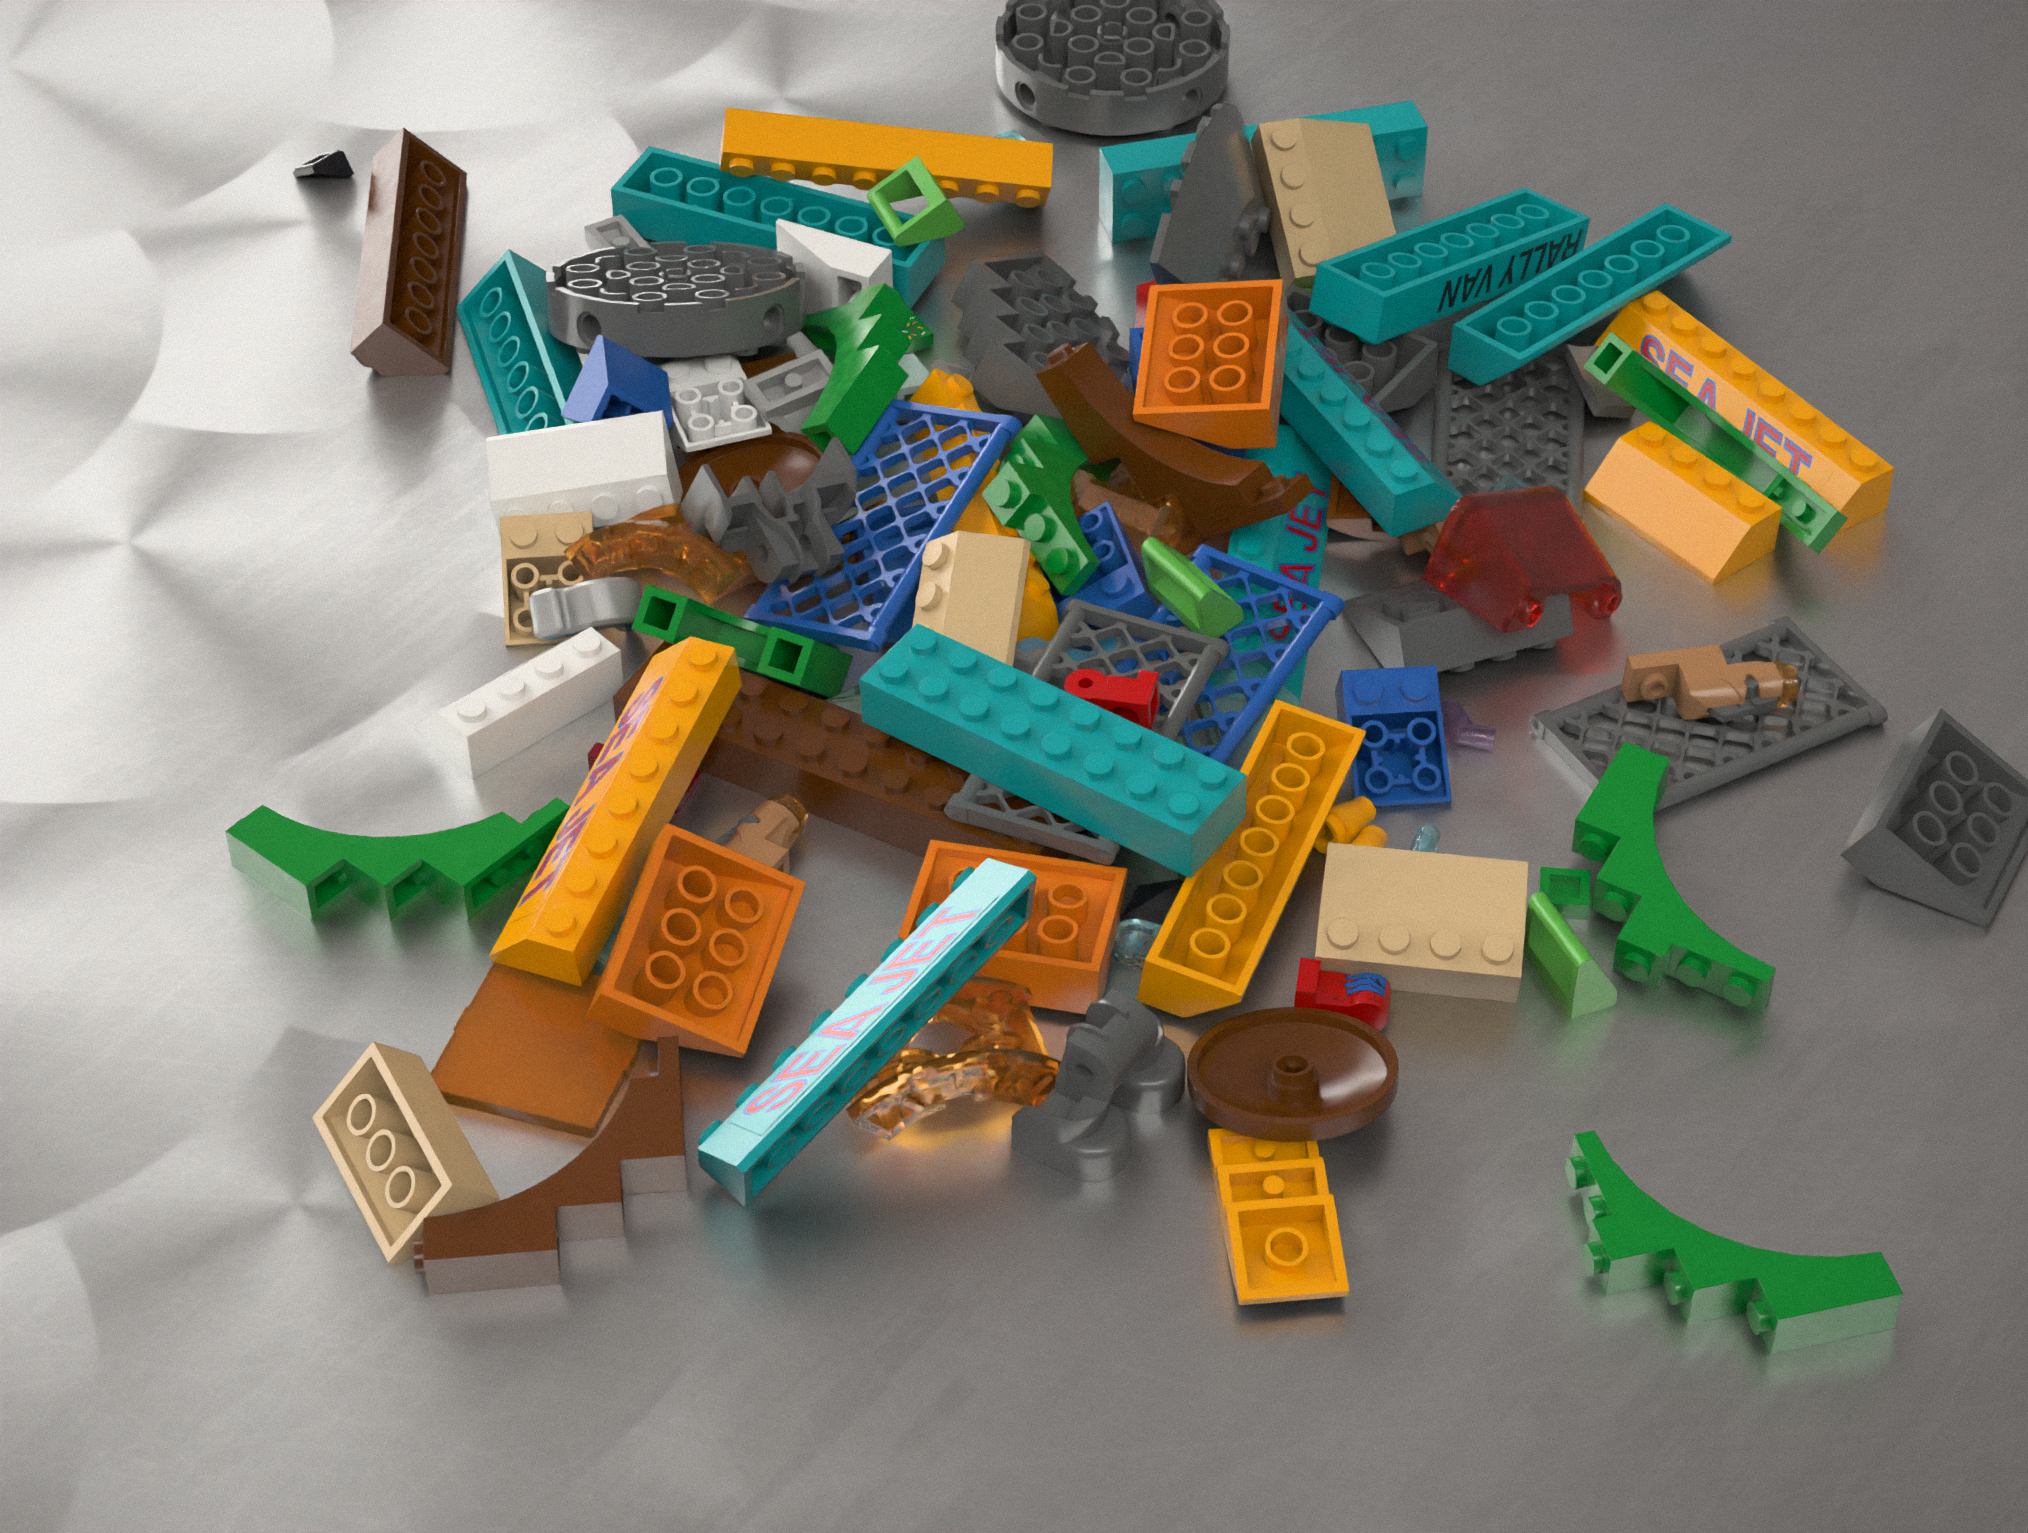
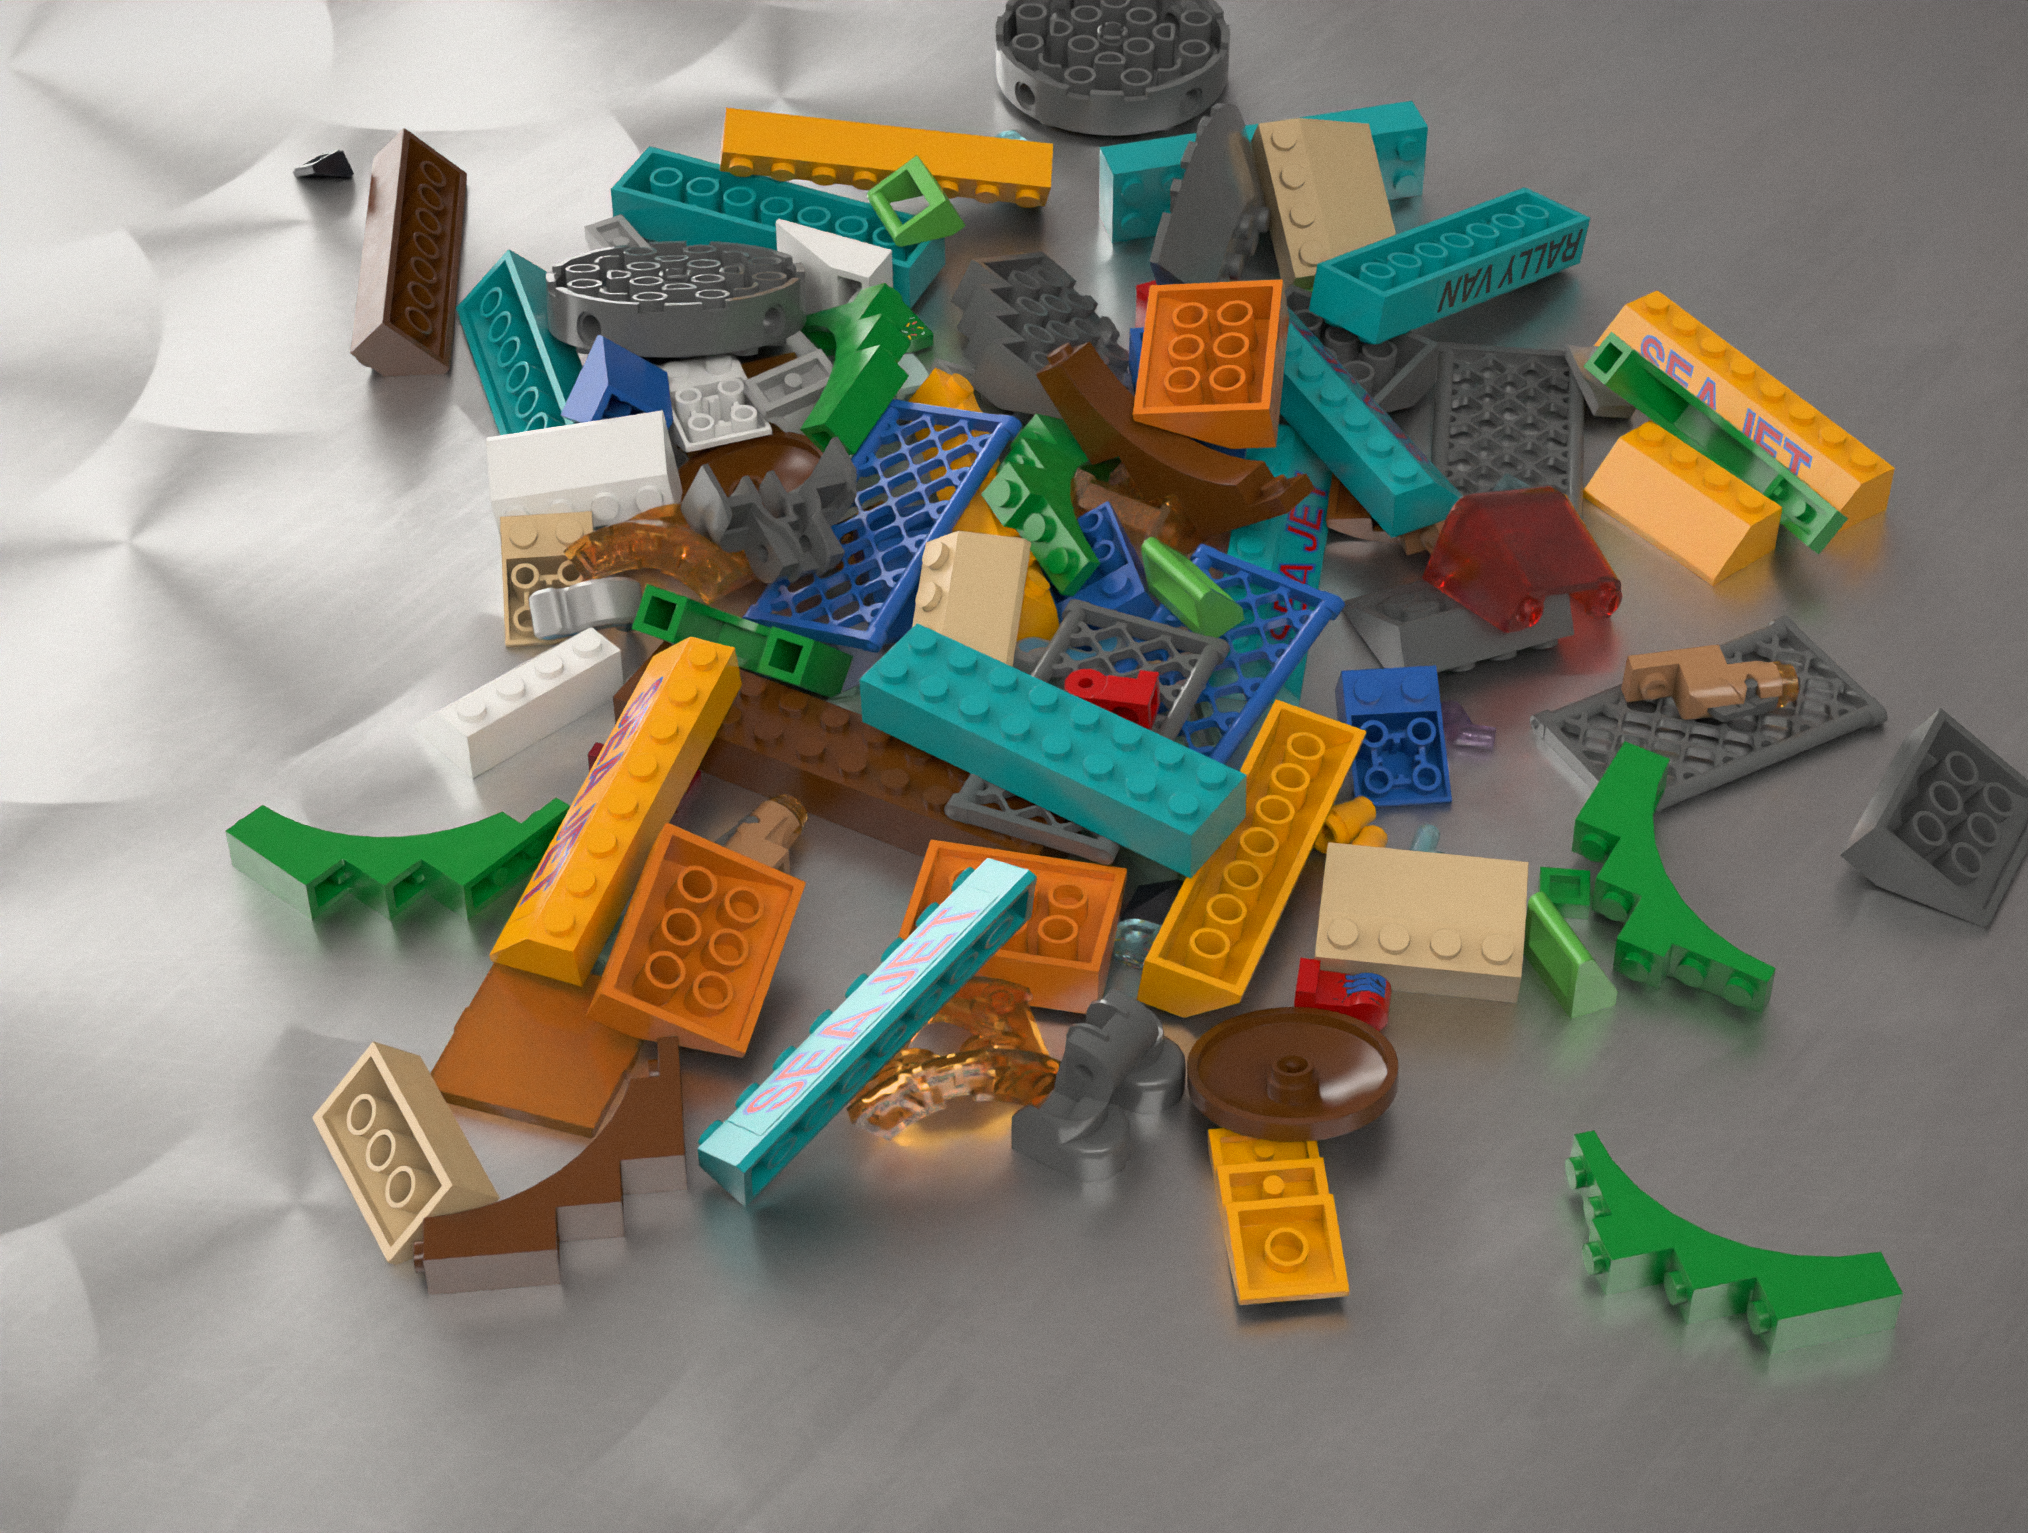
(1579, 292): teal slope -> none

